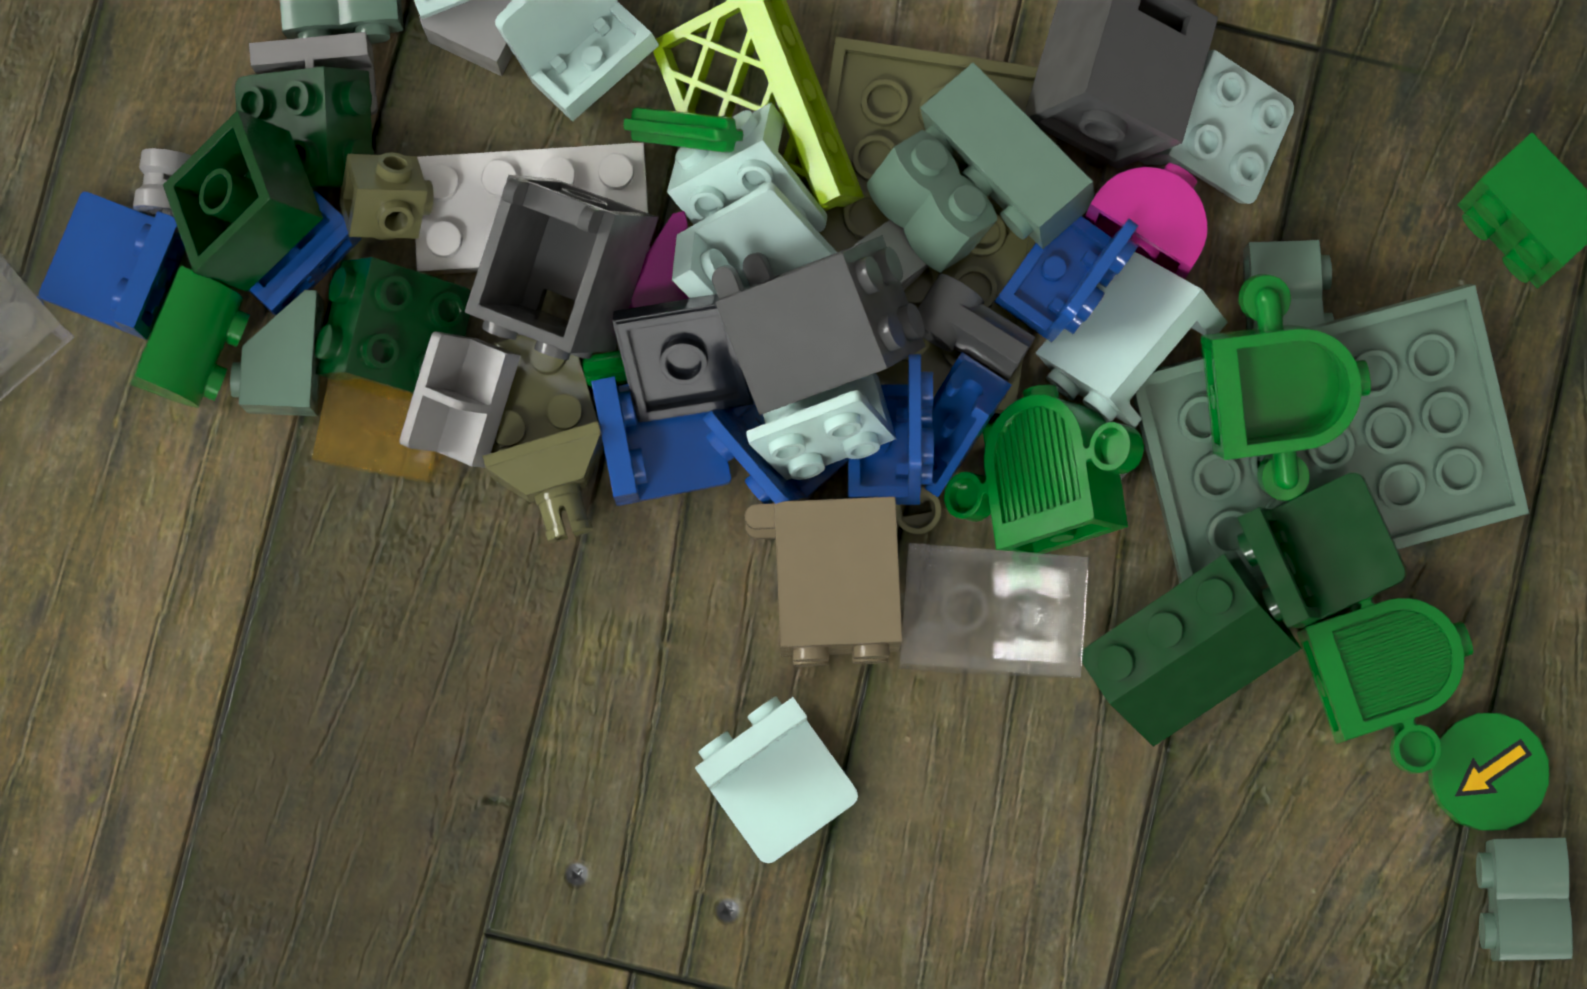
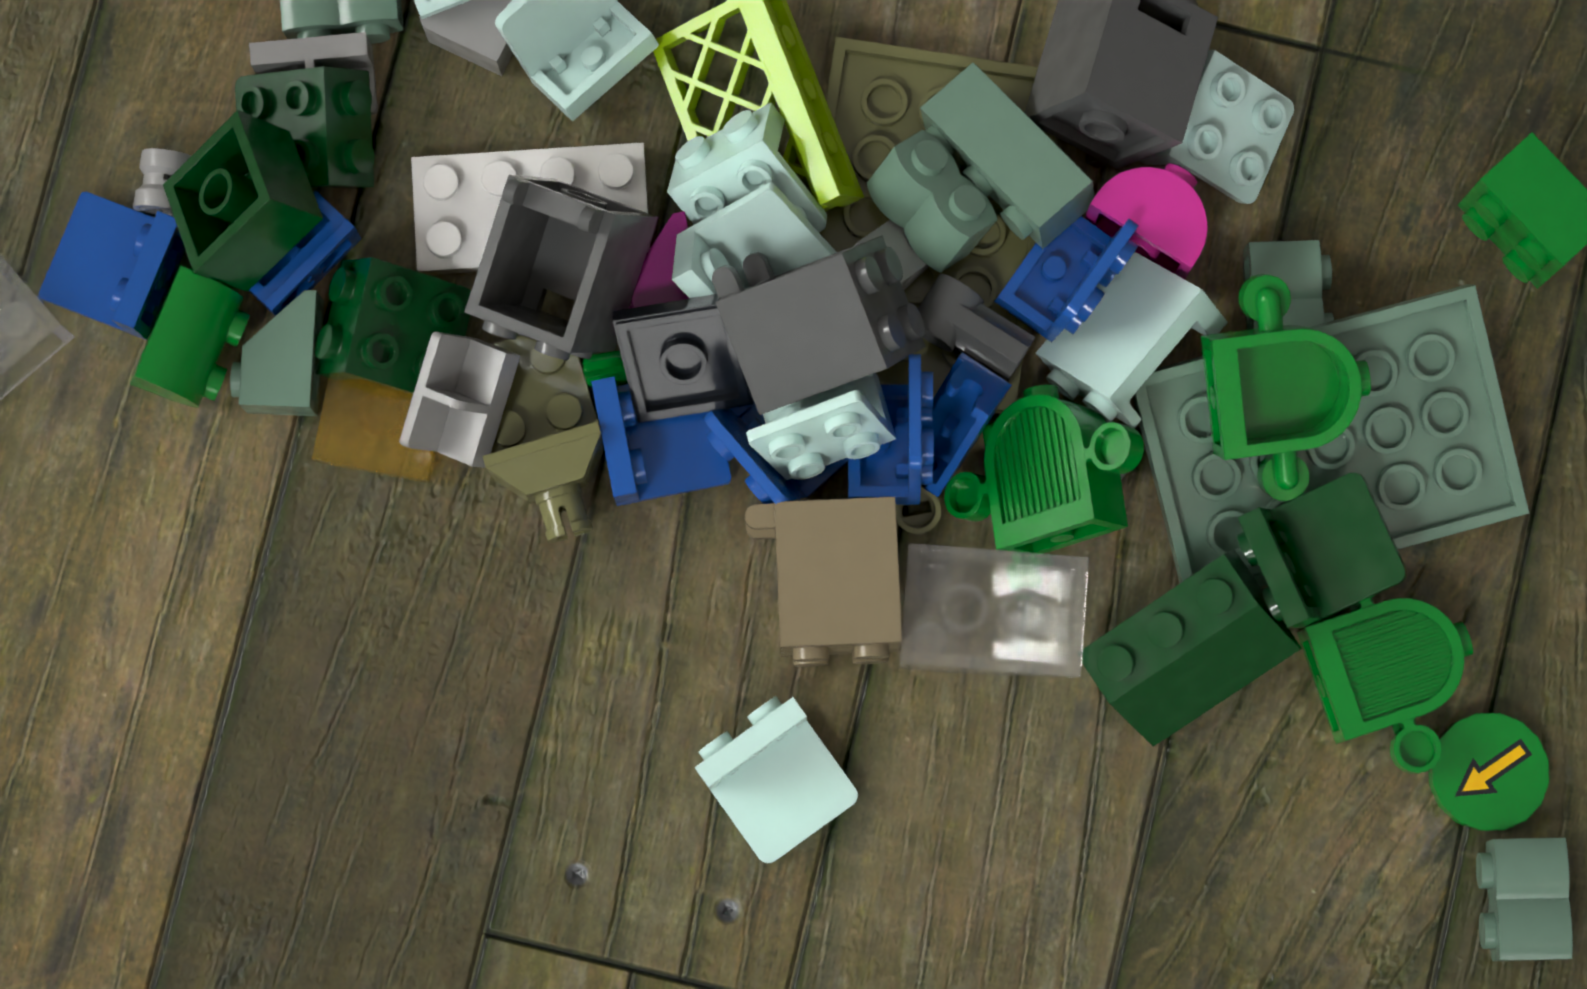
(384, 196): olive brick -> none
(683, 129): green axle -> none

